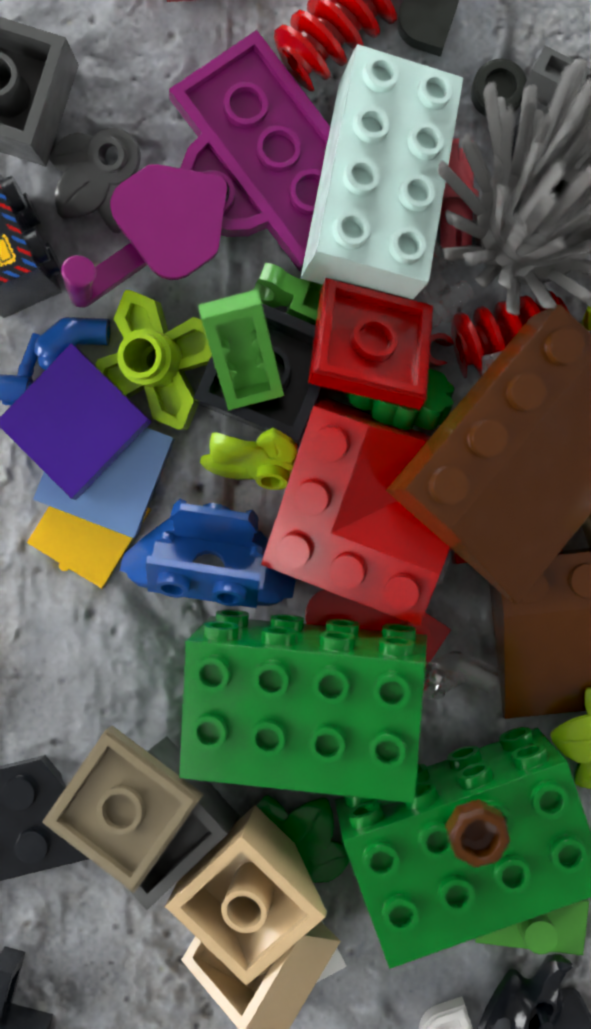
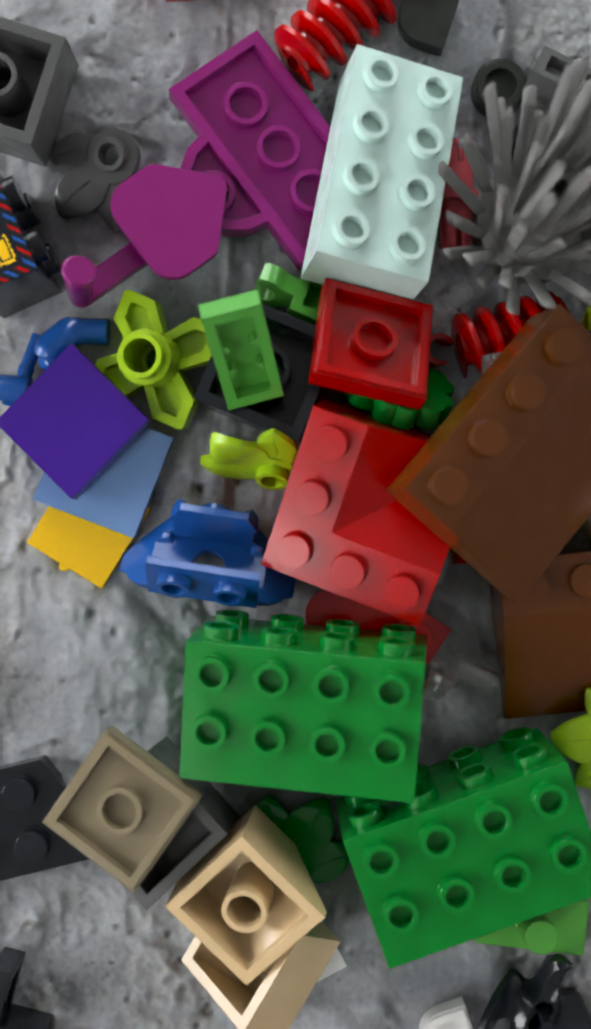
(477, 833): reddish brown tile -> none

